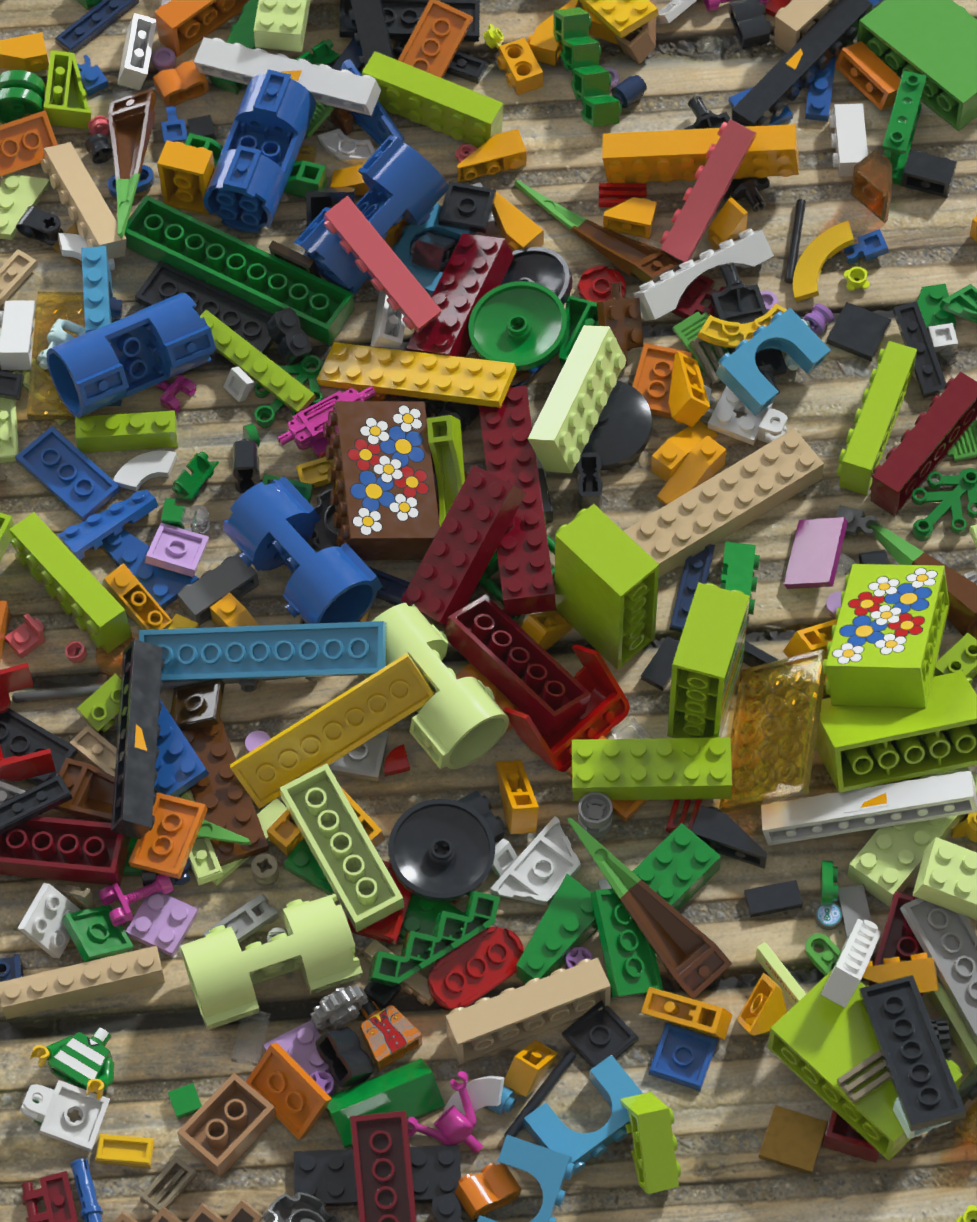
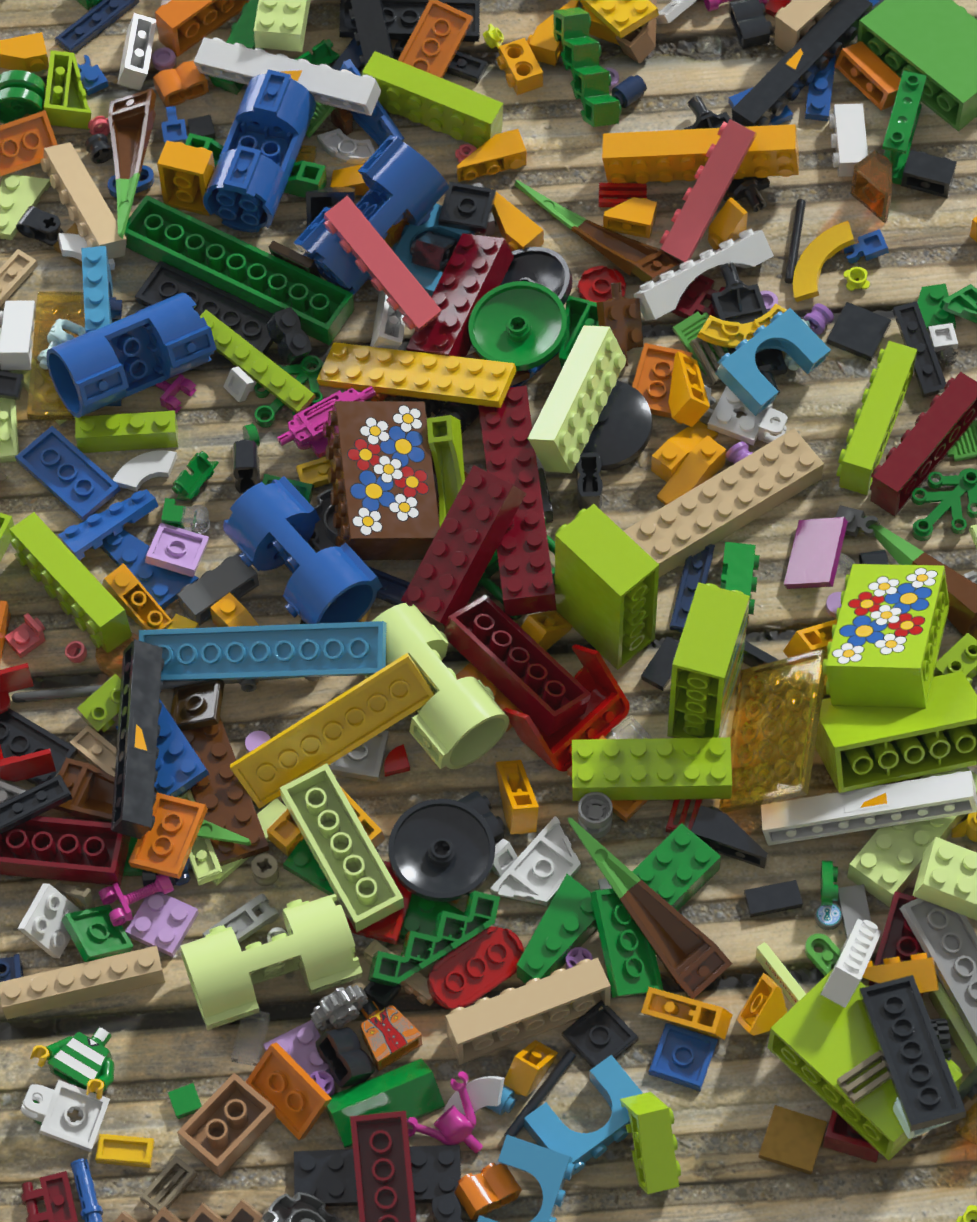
(738, 452): none -> medium lavender wheel

